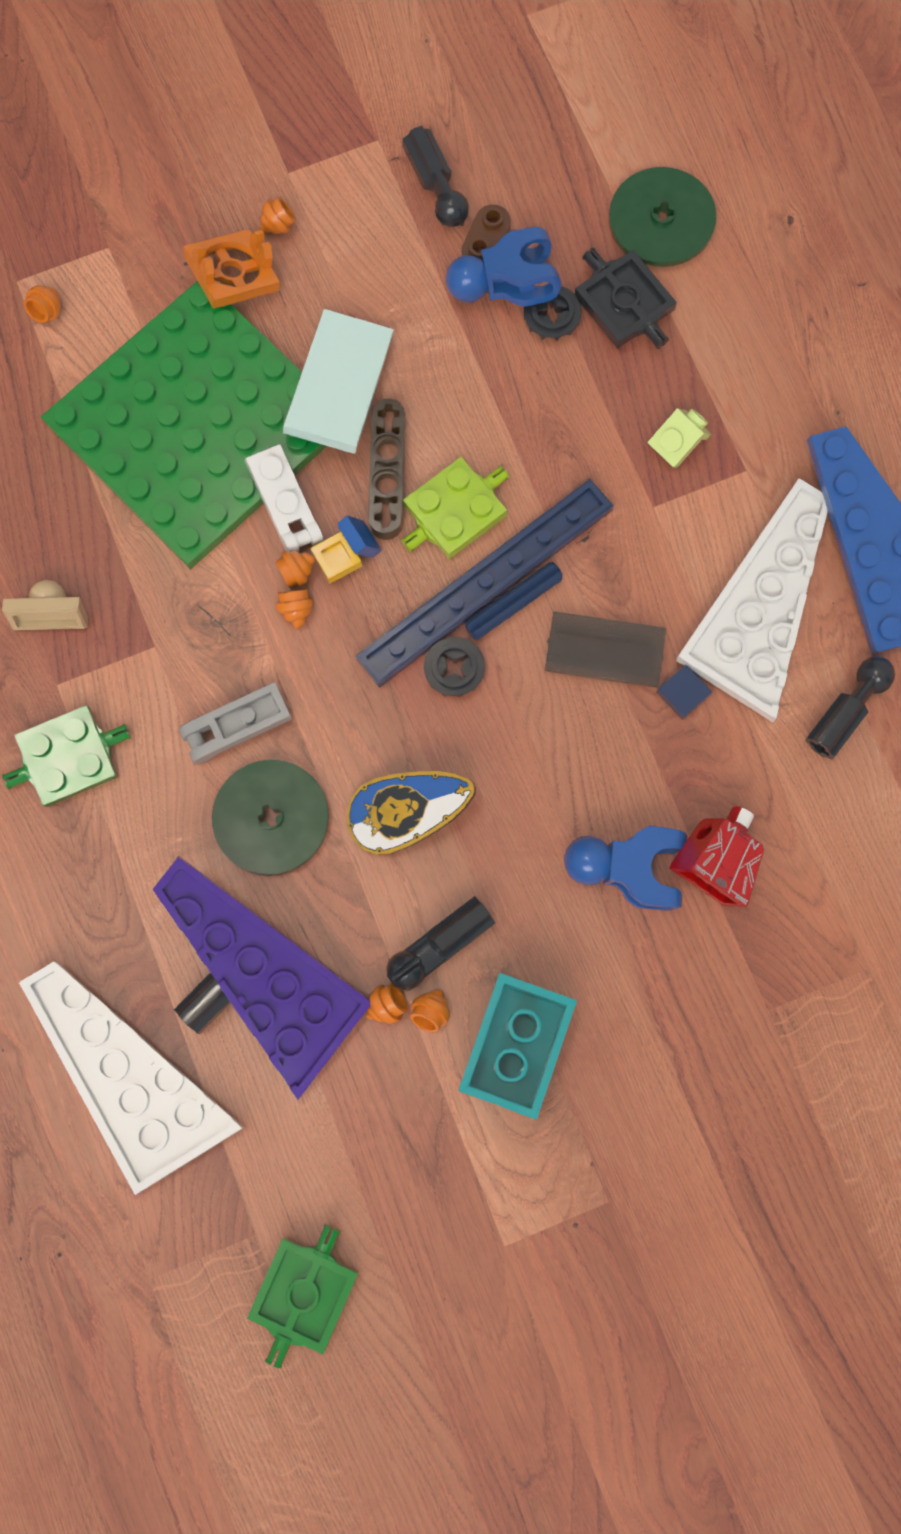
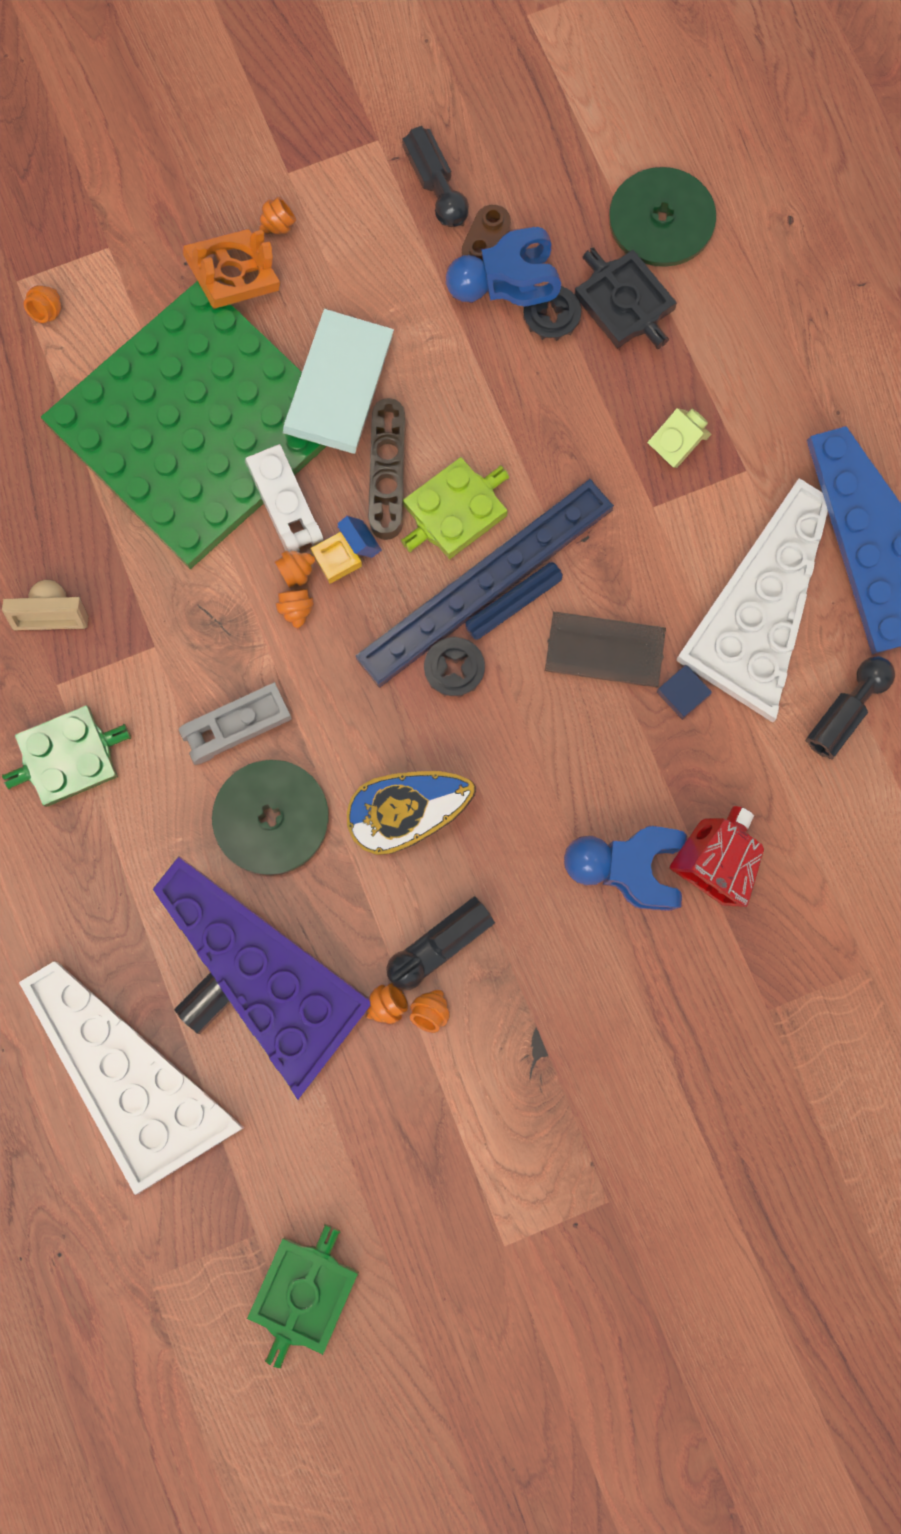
(517, 1046): teal brick -> none

